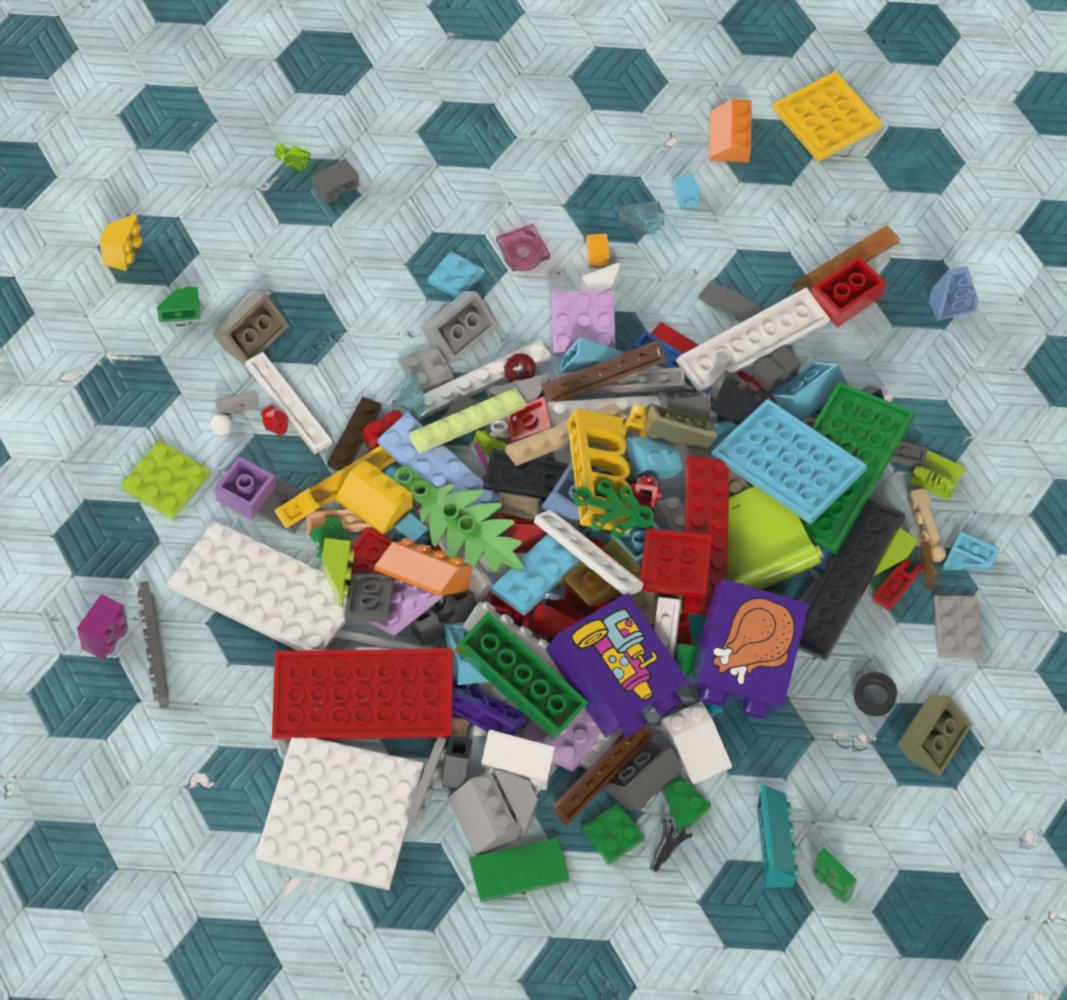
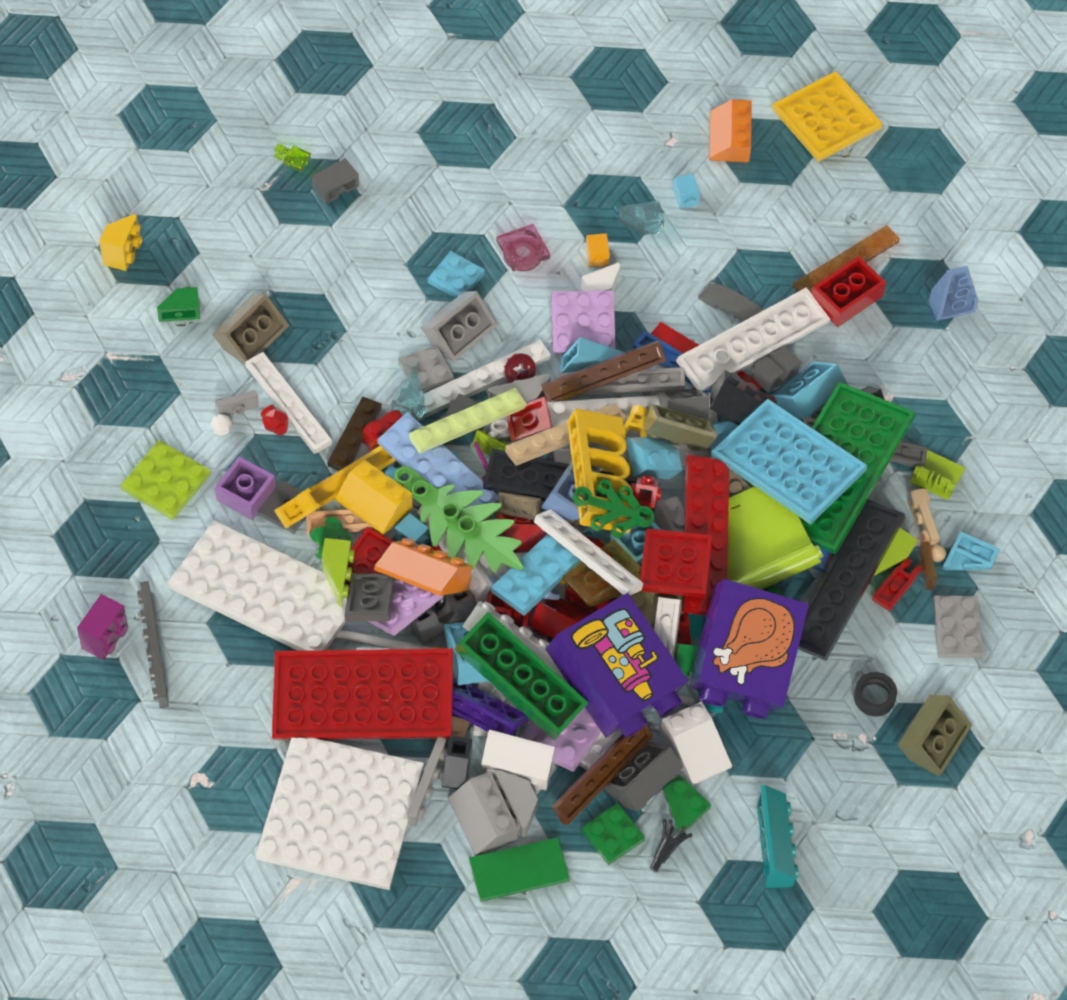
(834, 876): green plate -> none

